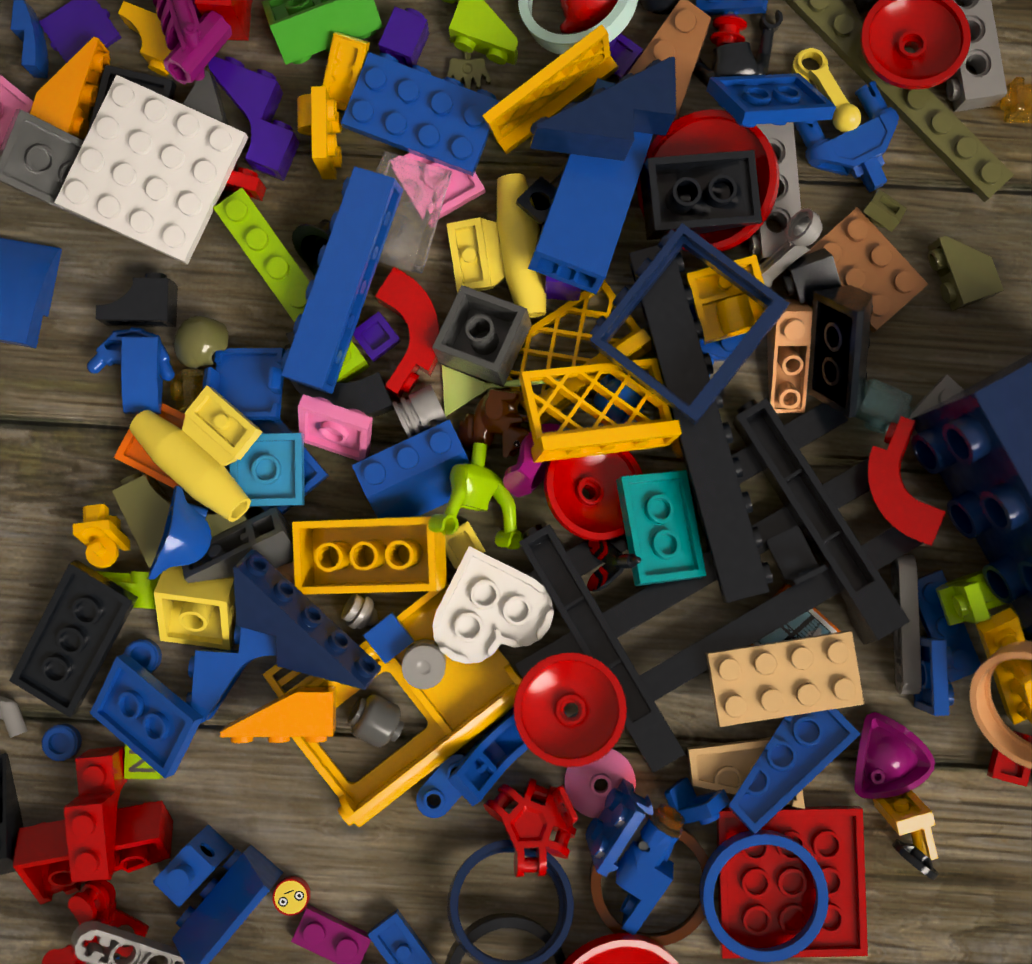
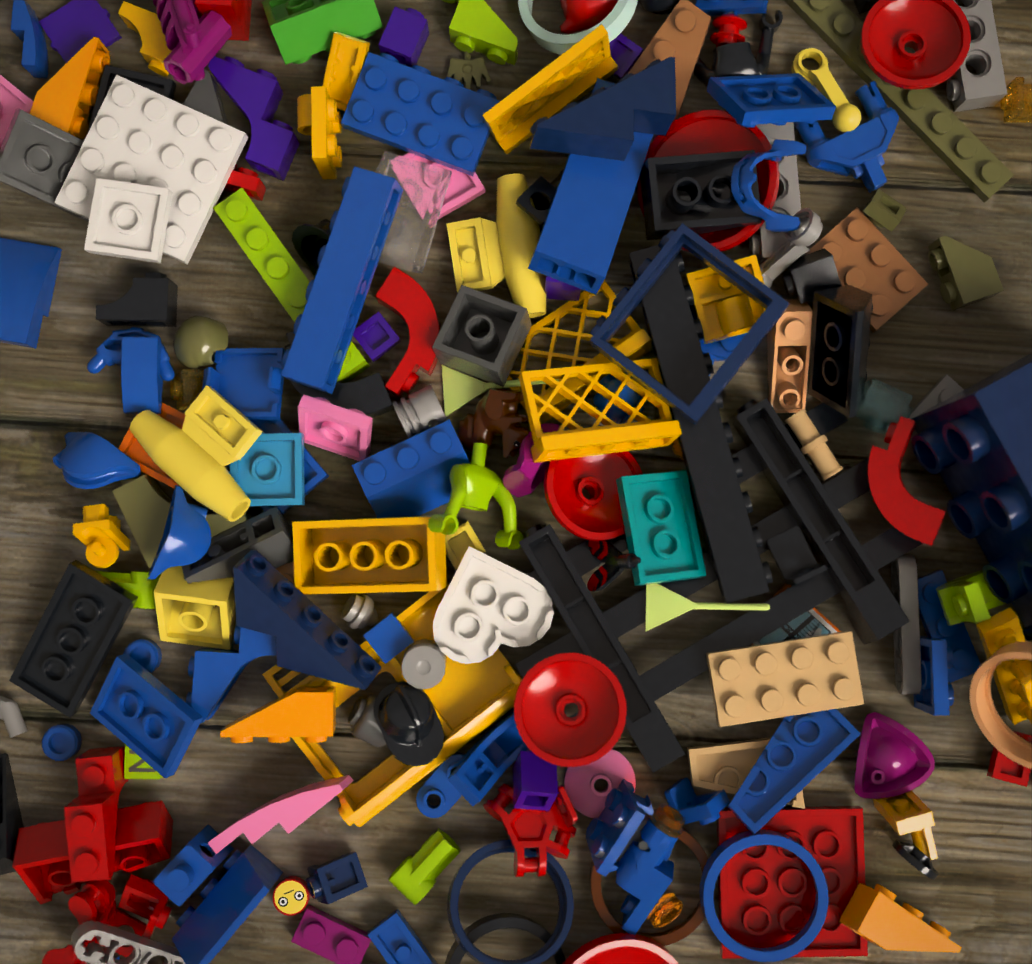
(93, 461): none -> blue hat
(128, 220): none -> white plate
(147, 901): none -> red bracket
(288, 810): none -> bright pink slope
(336, 878): none -> dark blue bracket
(409, 723): none -> black piece
(419, 872): none -> lime piece
(534, 782): none -> dark purple brick
(665, 910): none -> clear orange tile
(666, 605): none -> yellowish green piece
(744, 177): none -> blue helmet
(814, 444): none -> tan pin
(893, 927): none -> light orange slope

